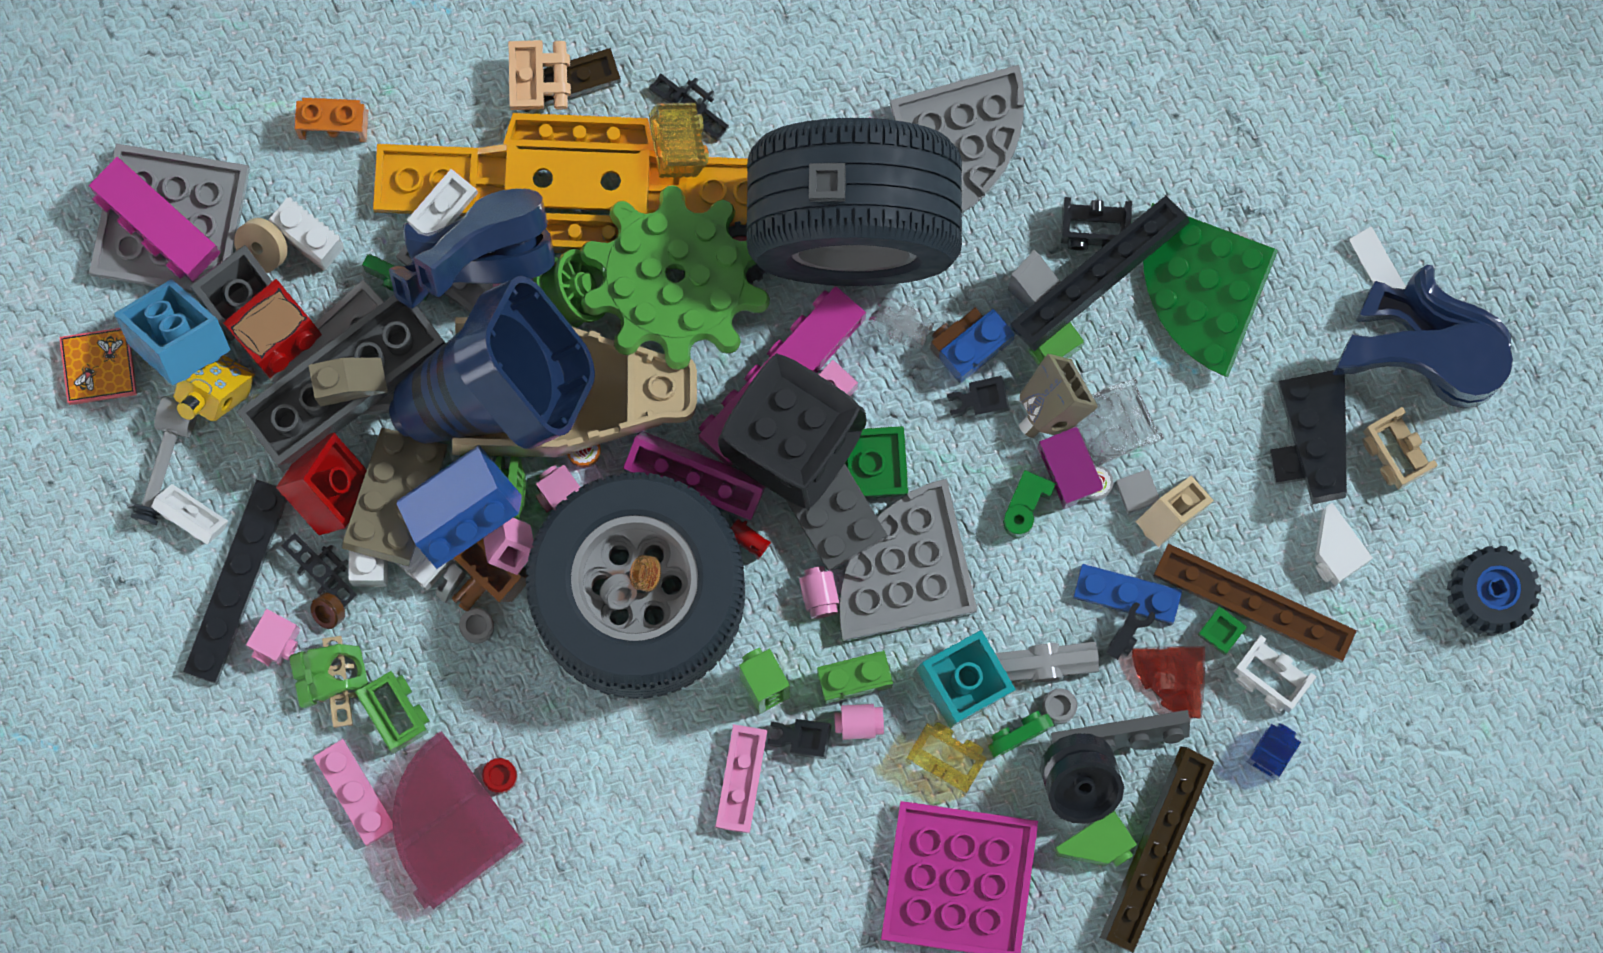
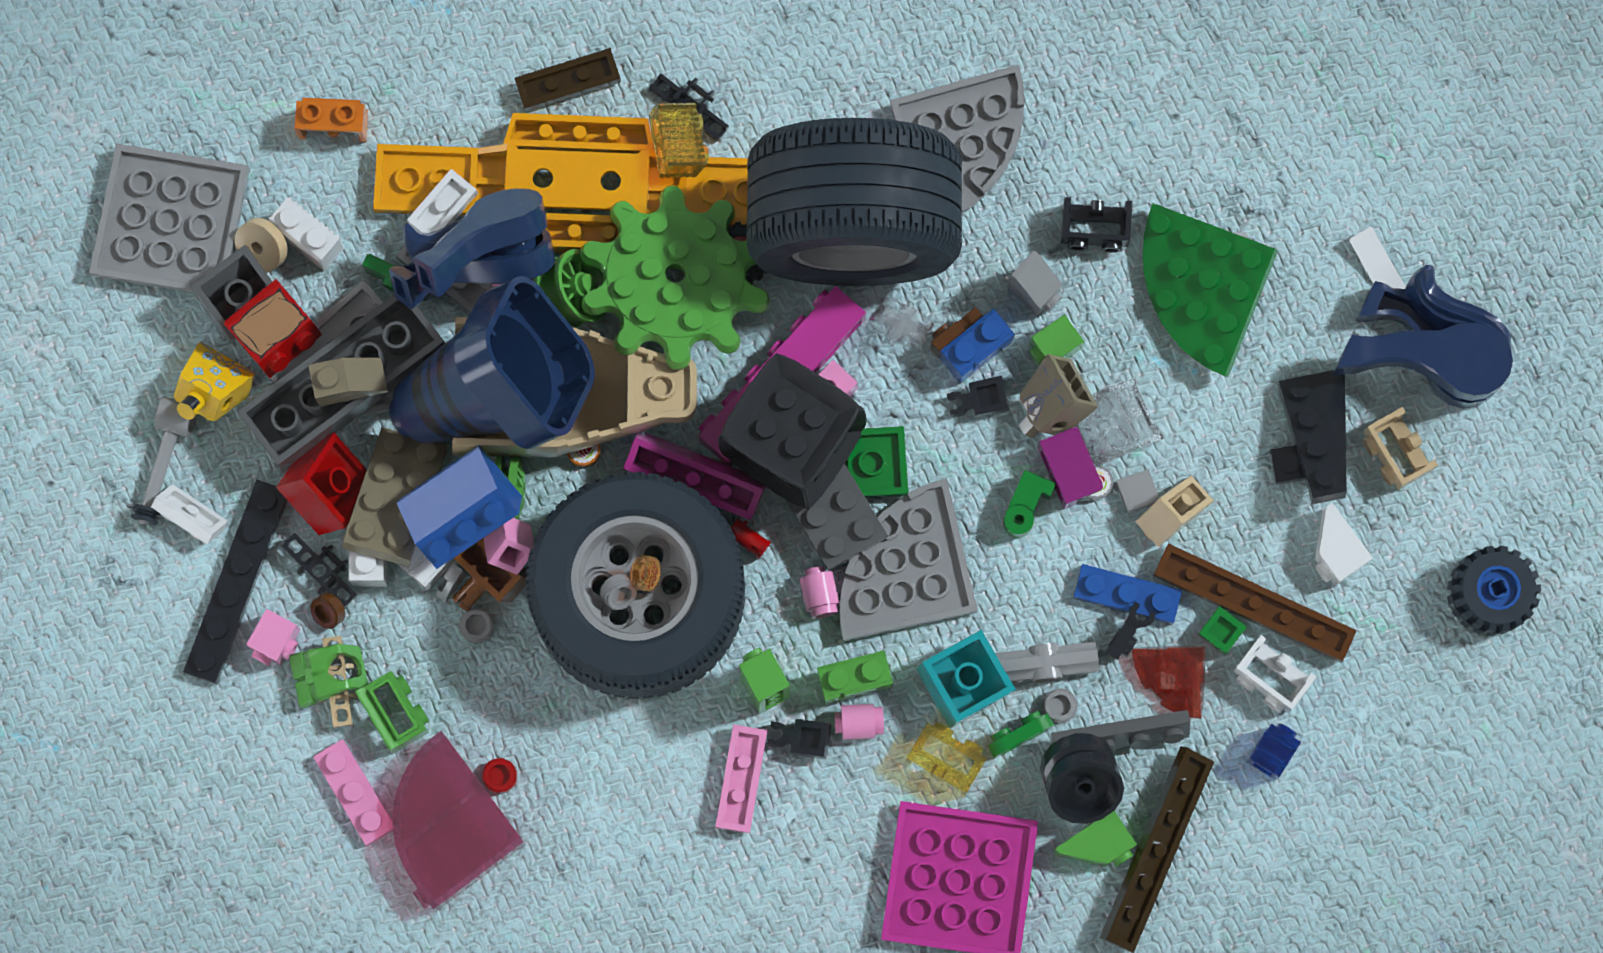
(97, 366): tile -> none
(154, 219): dark pink brick -> none
(172, 332): dark azure brick -> none
(527, 75): light nougat plate -> none
(555, 487): bright pink brick -> none
(827, 182): dark grey plate -> none
(1099, 273): black plate -> none

